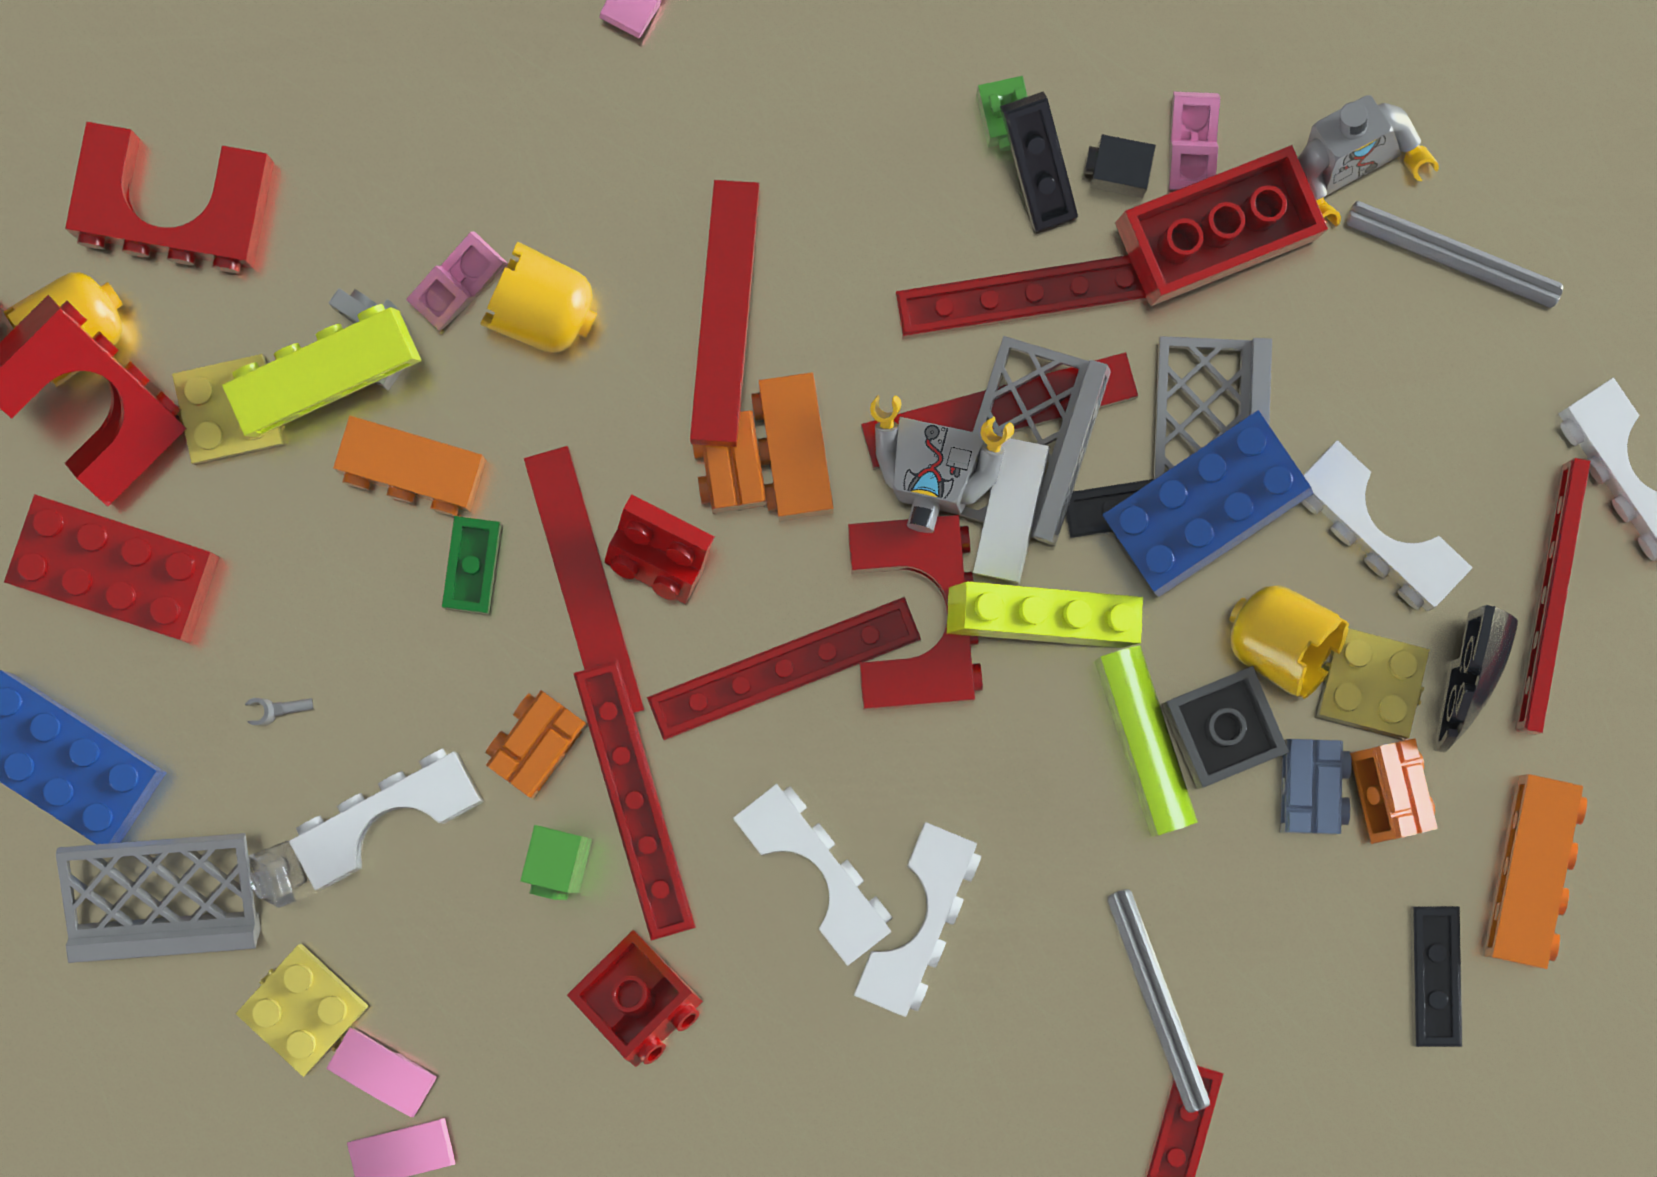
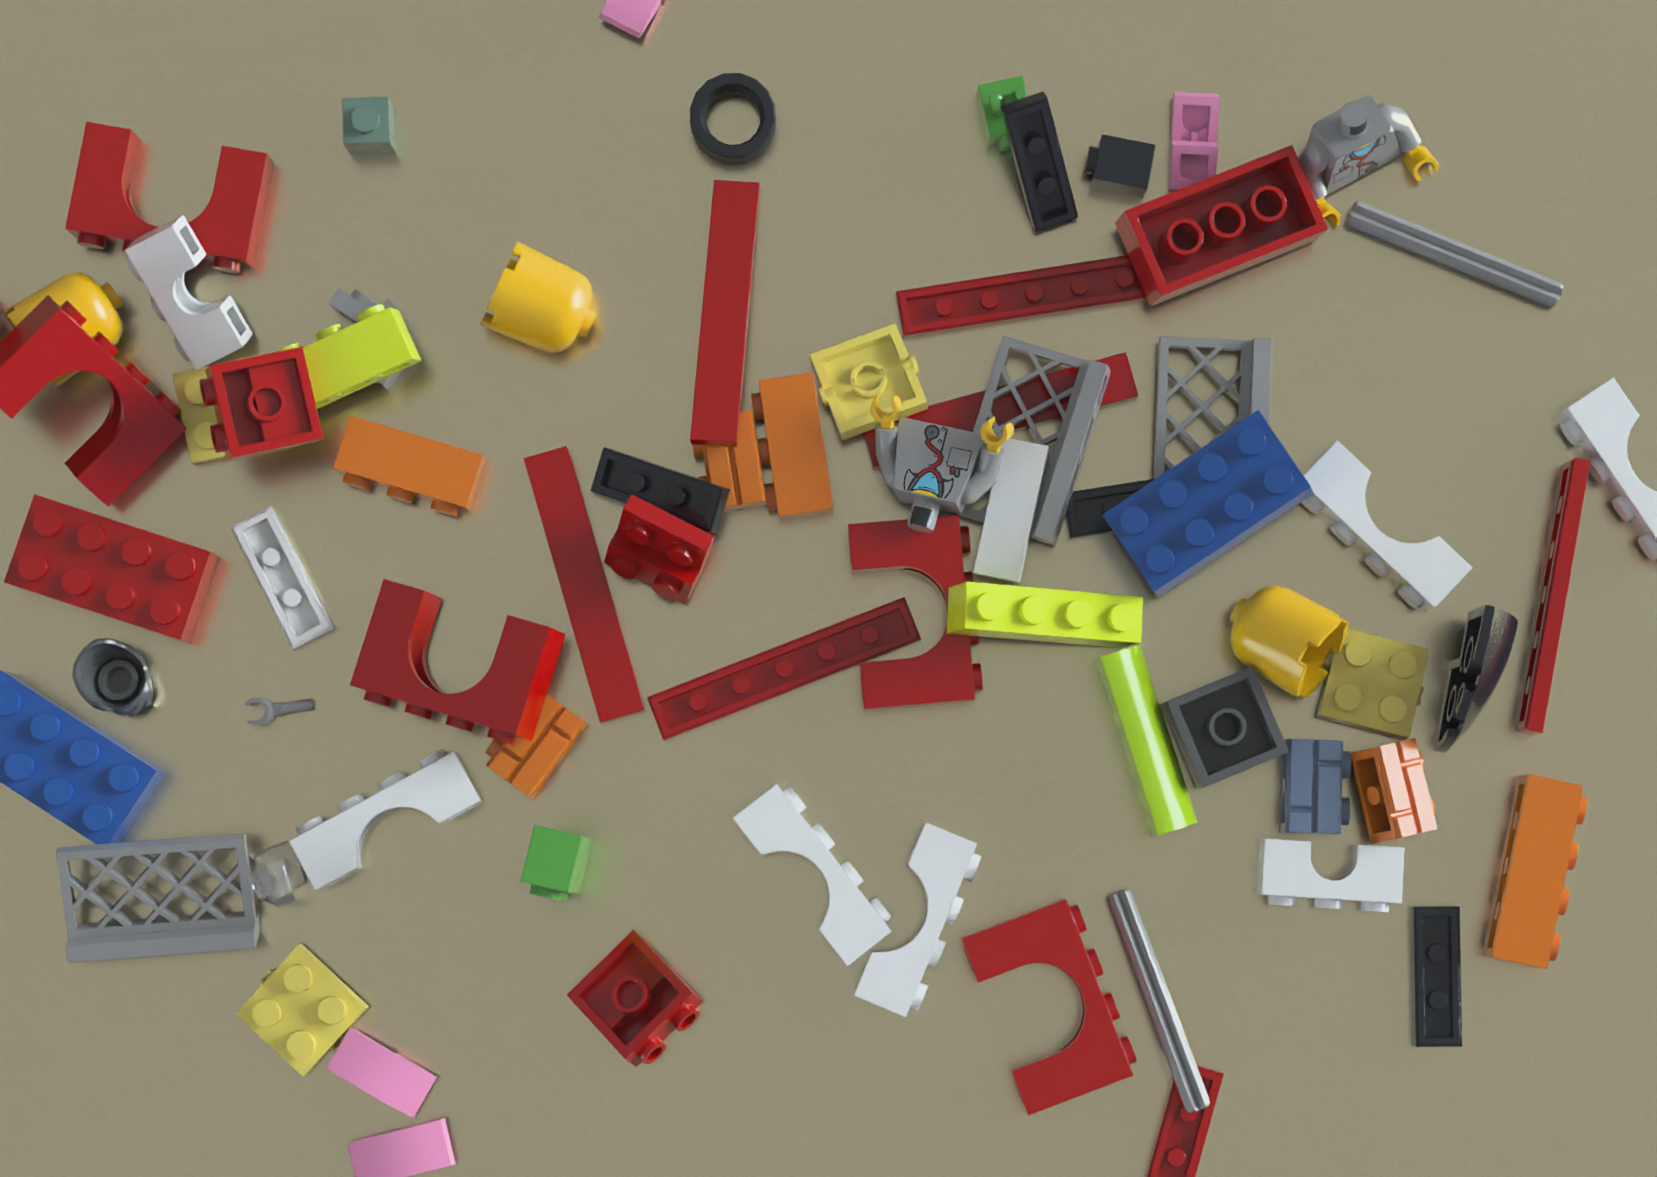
(113, 677): none -> dark grey hair
(200, 328): none -> white arch
(261, 404): none -> red plate
(282, 578): none -> white tile
(369, 125): none -> sand green brick
(457, 281): bright pink slope -> none
(471, 565): green plate -> none
(504, 700): none -> red arch
(634, 800): red tile -> none
(670, 490): none -> black tile
(740, 84): none -> black tyre
(859, 371): none -> light yellow plate
(1095, 1052): none -> red arch
(1372, 876): none -> white arch

